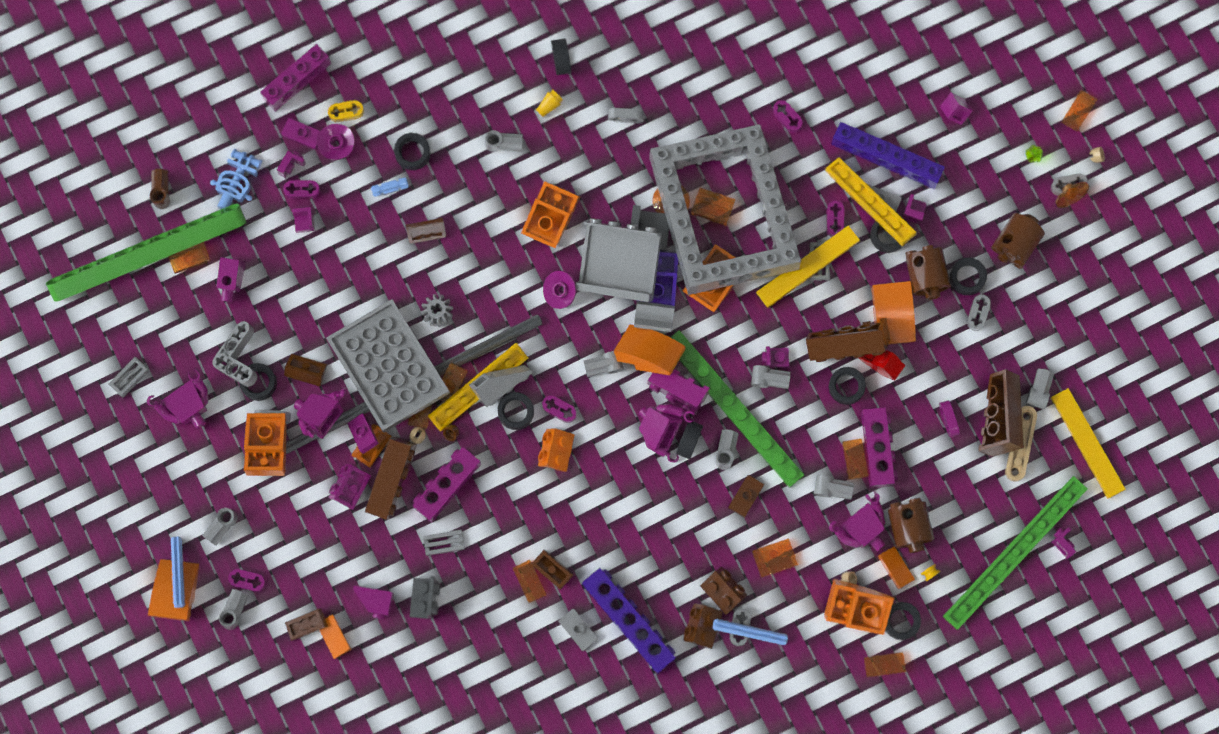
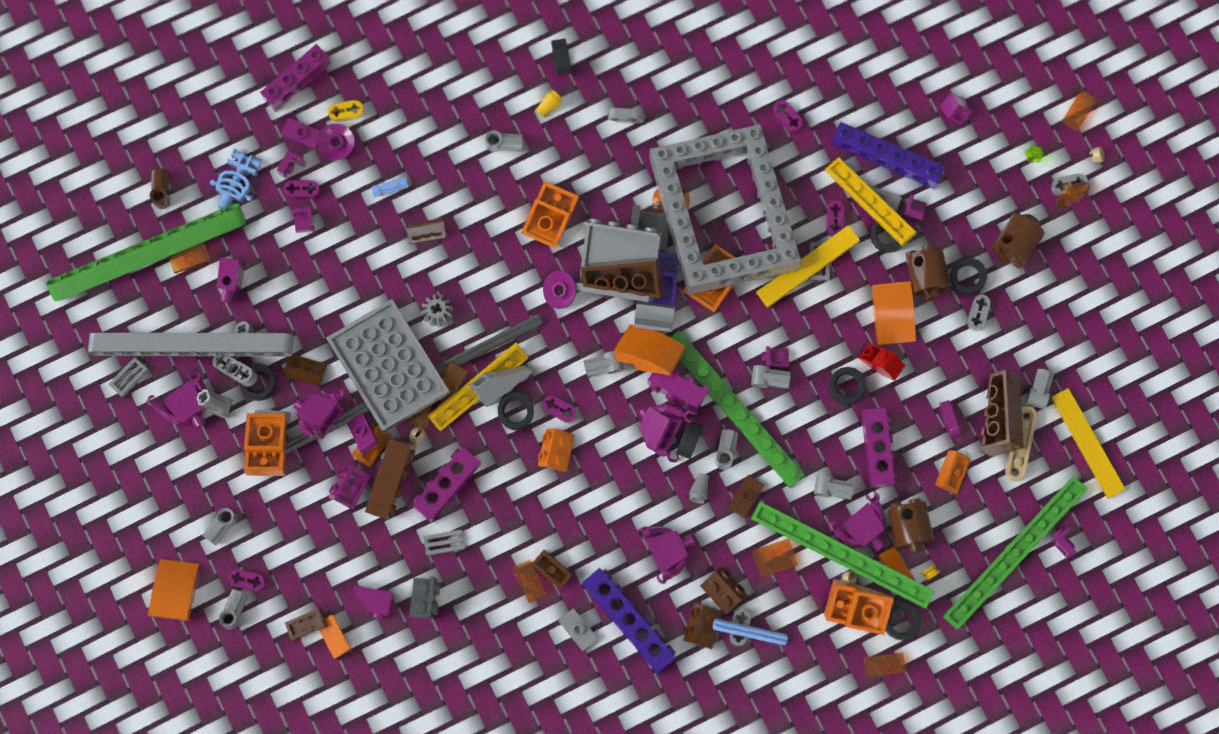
(177, 572): light blue axle -> none
(191, 344): none -> light grey beam
(217, 404): none -> light grey piece
(407, 138): black tyre -> none
(451, 432): reddish brown hinge -> none
(632, 276): none -> reddish brown wedge
(667, 550): none -> magenta torso
(699, 489): none -> light grey cone
(713, 206): clear orange plate -> none
(843, 555): none -> bright green plate
(849, 341): reddish brown wedge -> none
(855, 459): clear orange plate -> none
(952, 471): none -> orange slope

